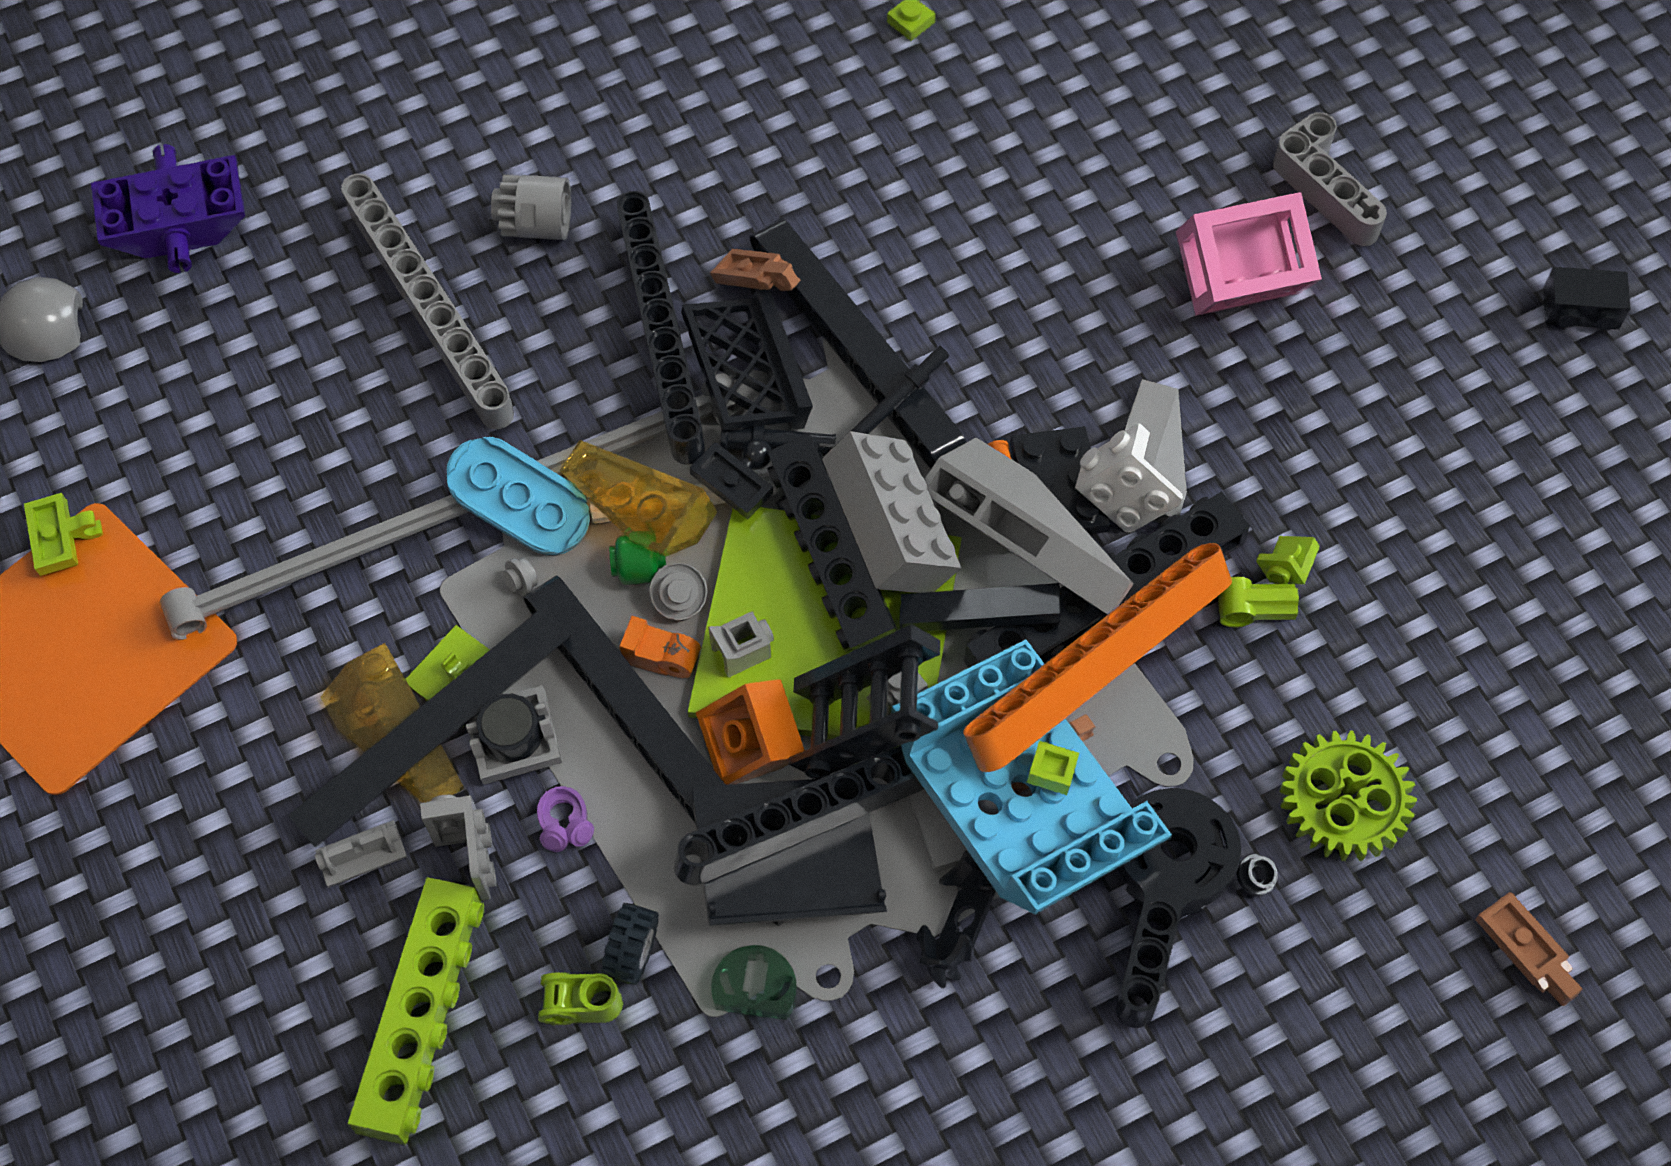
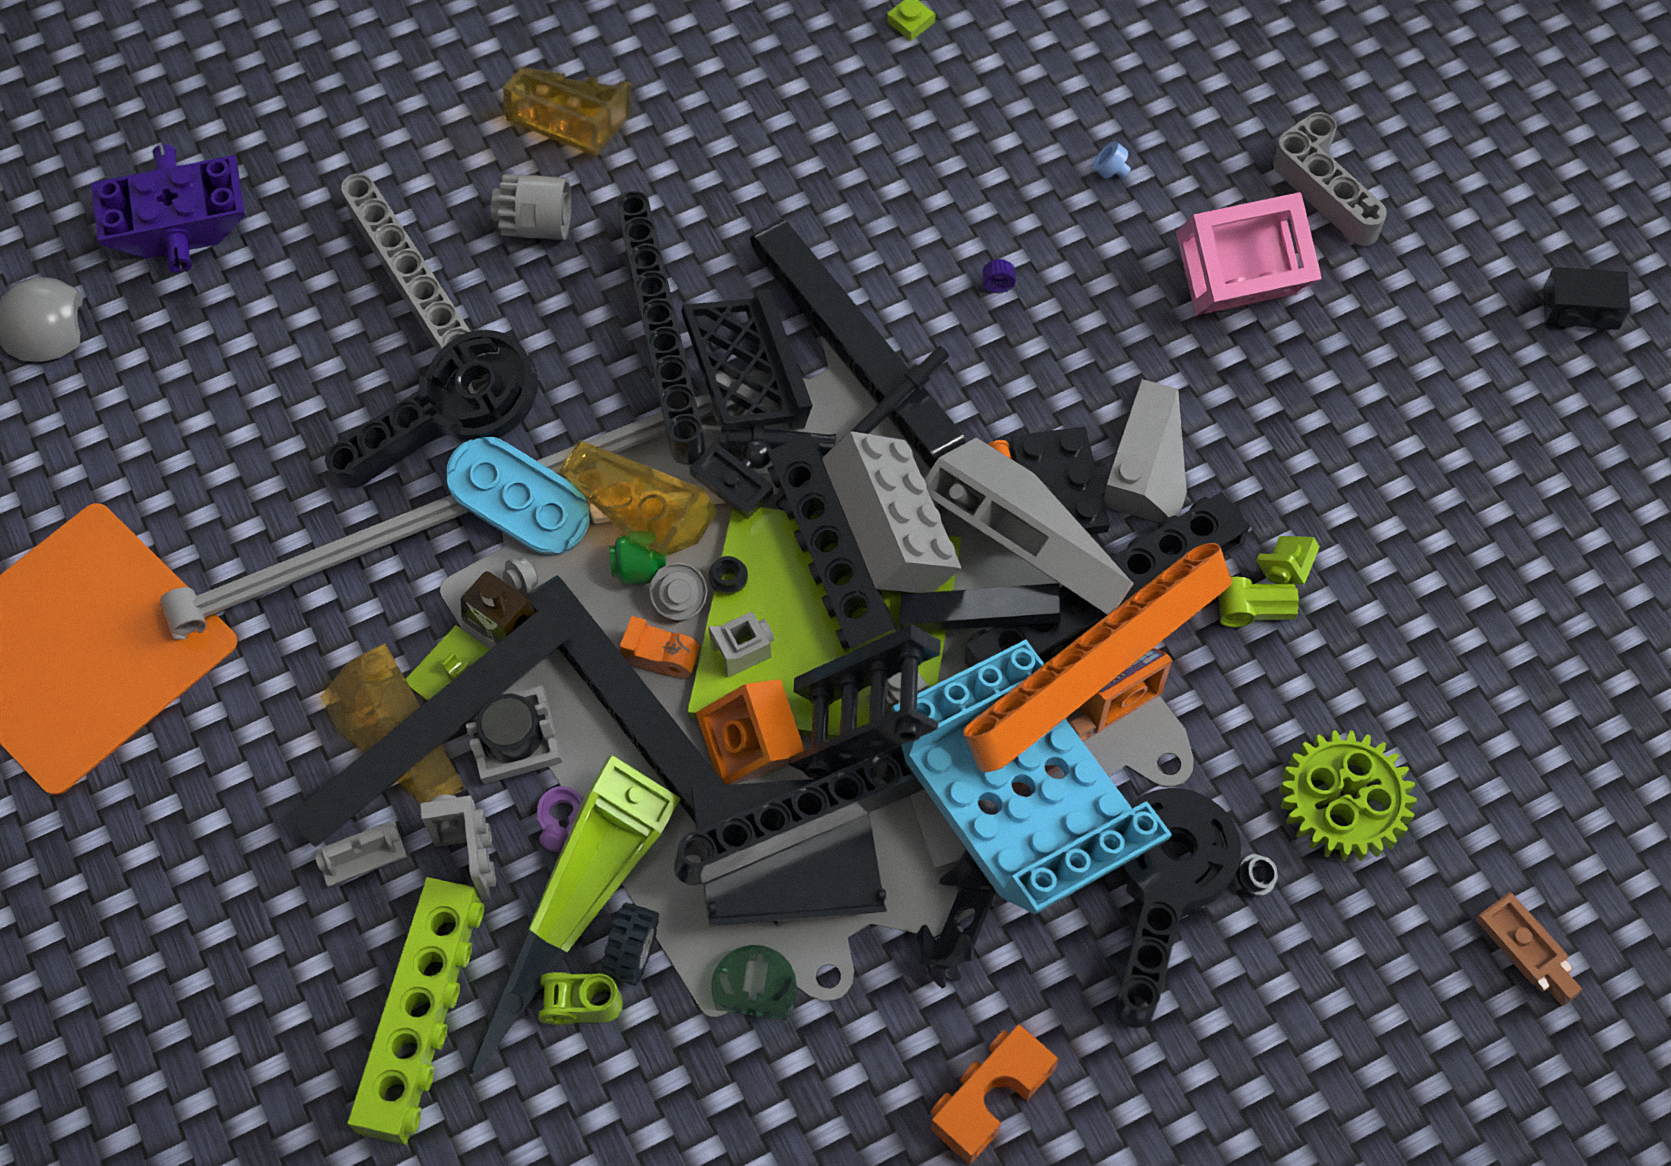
(54, 531): lime plate -> none
(446, 409): none -> black beam
(494, 607): none -> dark brown torso
(567, 109): none -> clear yellow wedge
(606, 841): none -> lime plate
(724, 566): none -> black plate
(755, 270): nougat hinge -> none
(998, 276): none -> dark purple axle
(1015, 1063): none -> orange arch
(1053, 768): lime plate -> none
(1112, 161): none -> light blue tile
(1125, 483): white bracket -> none
(1129, 690): none -> orange slope

